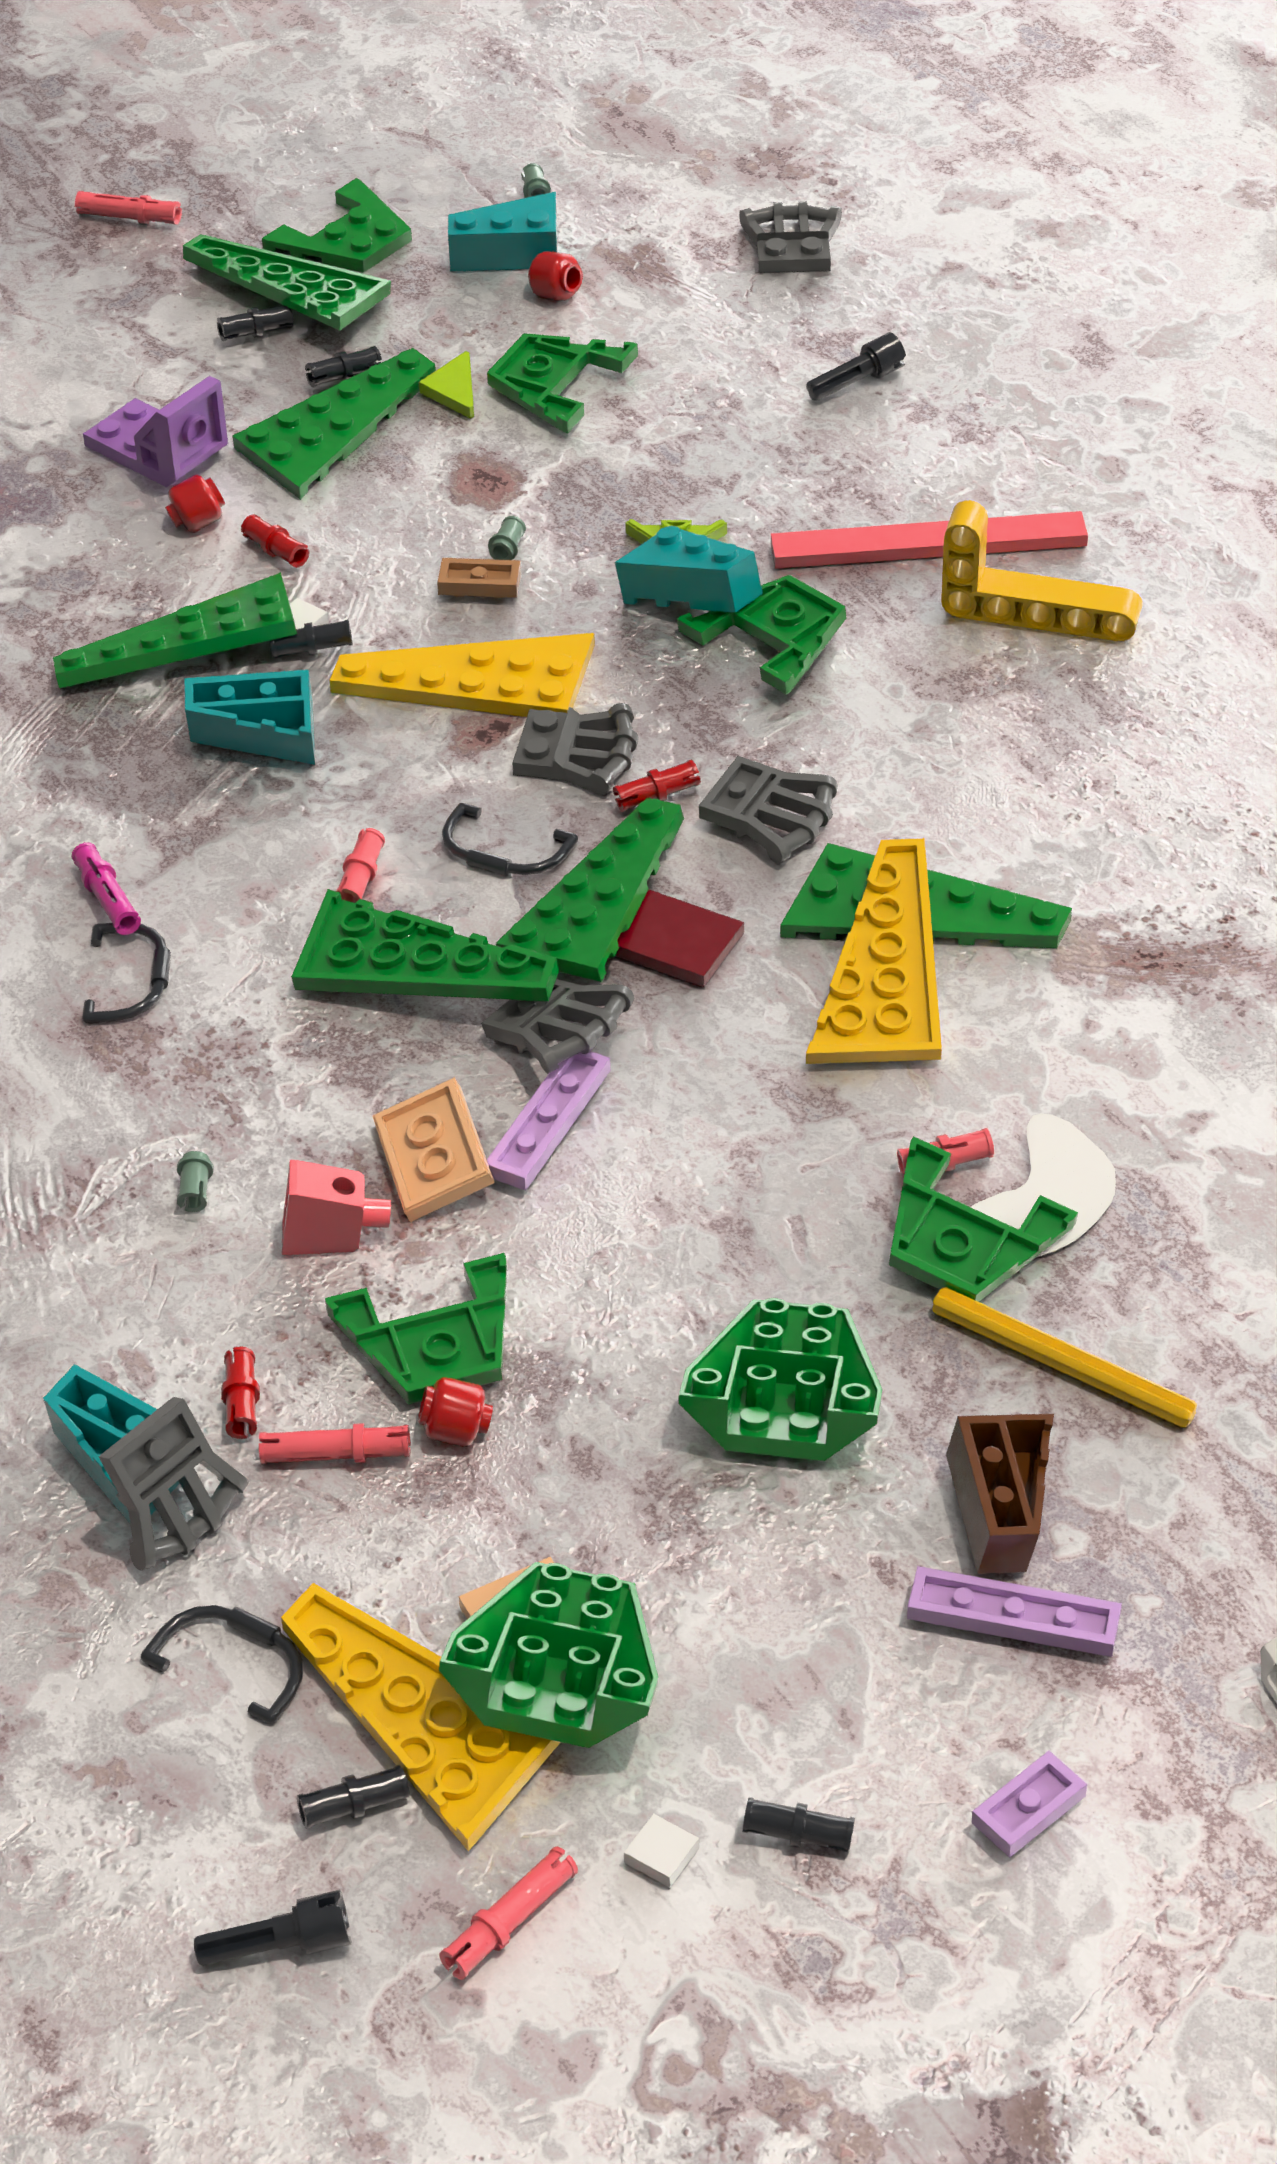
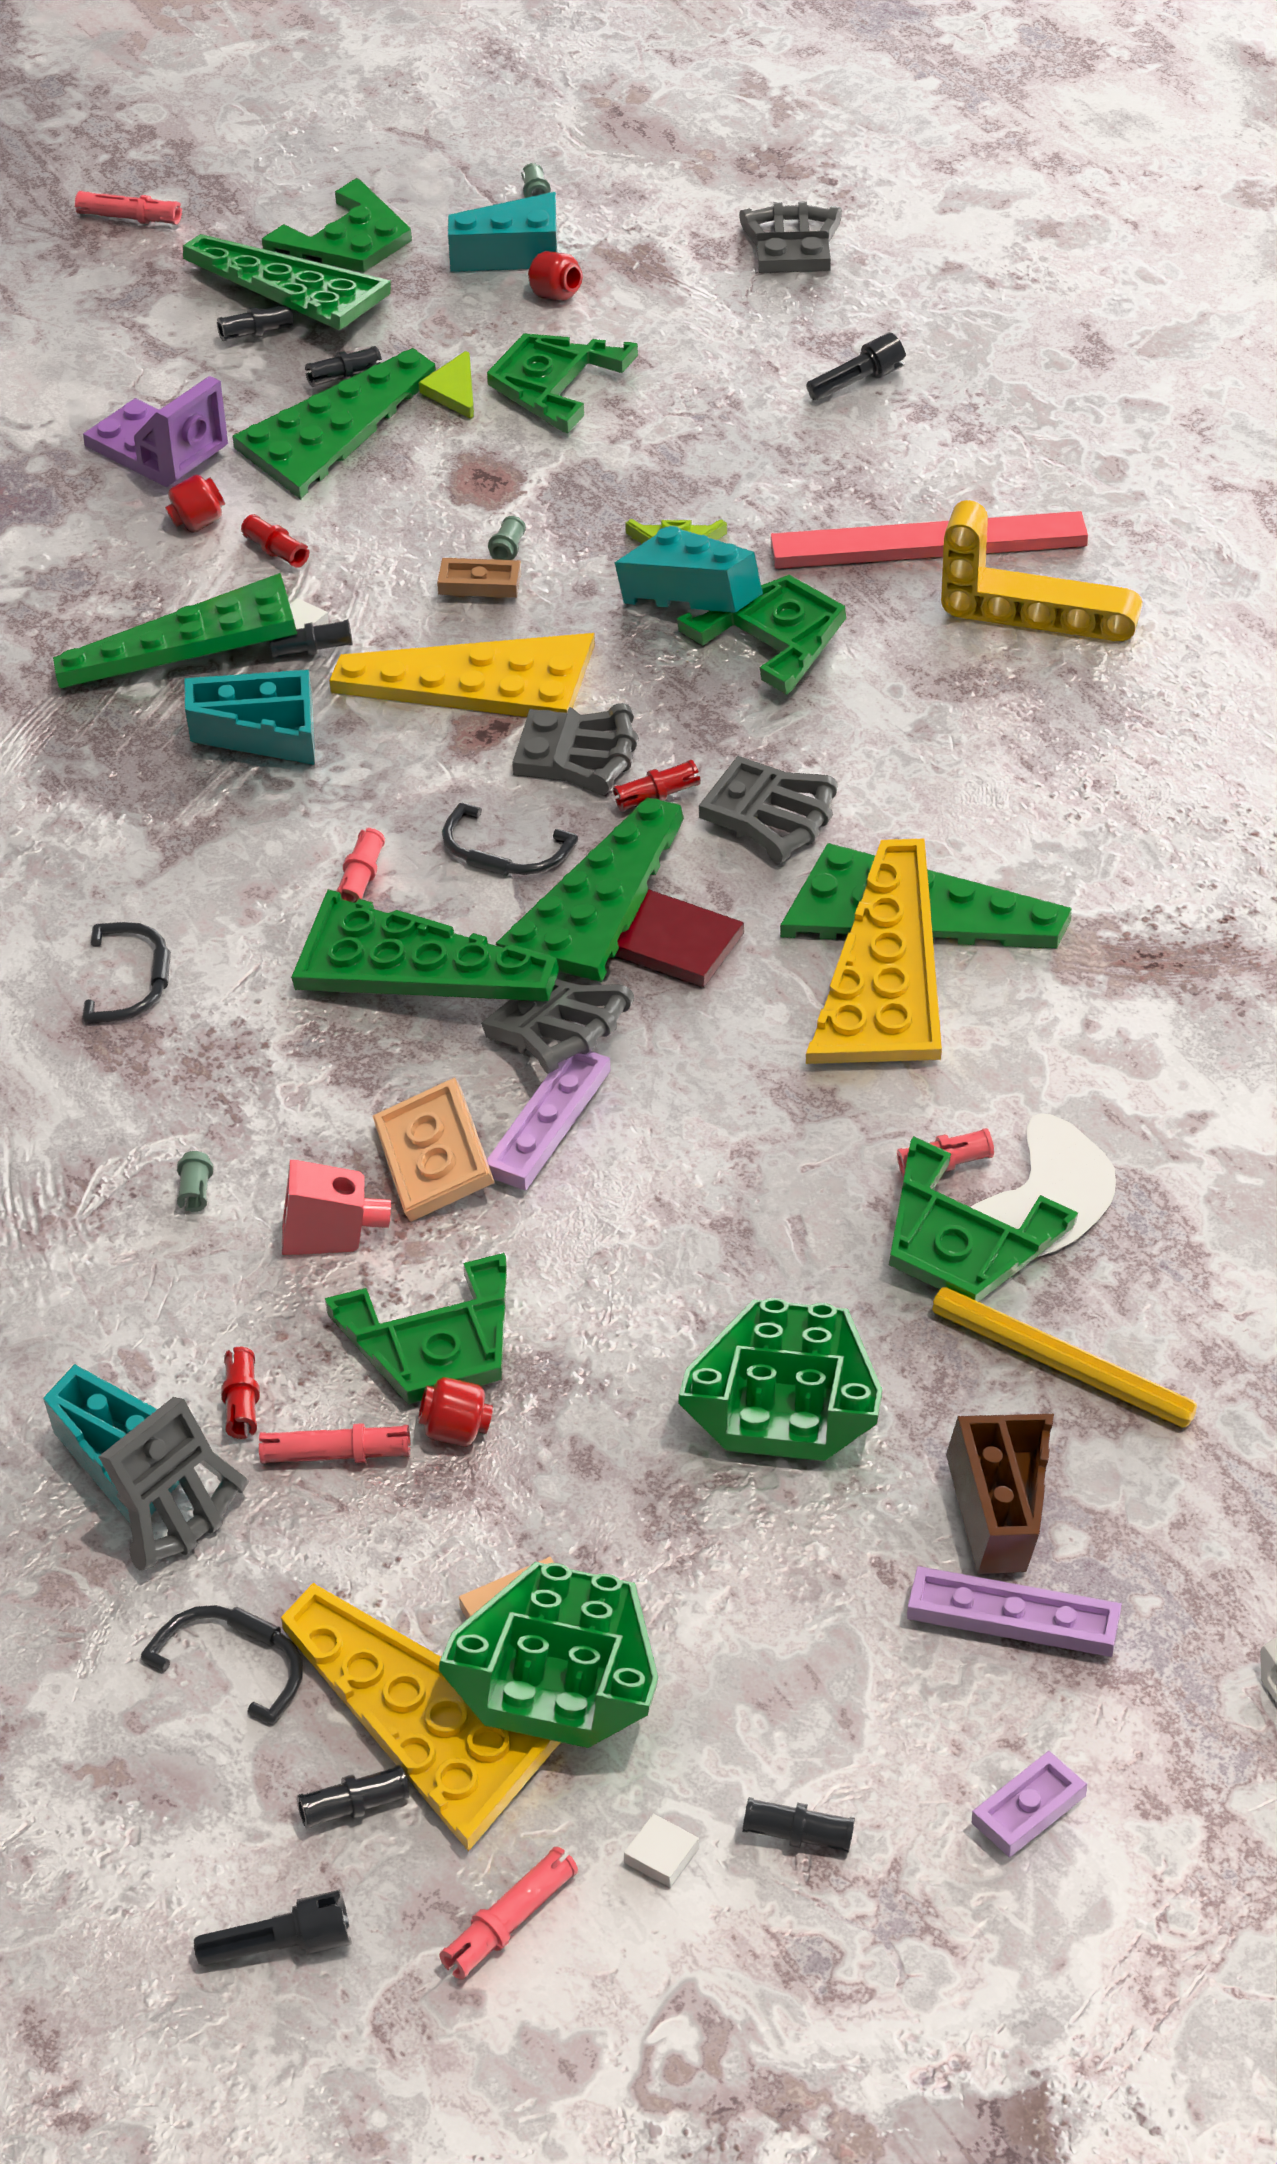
(90, 864): dark pink pin -> none

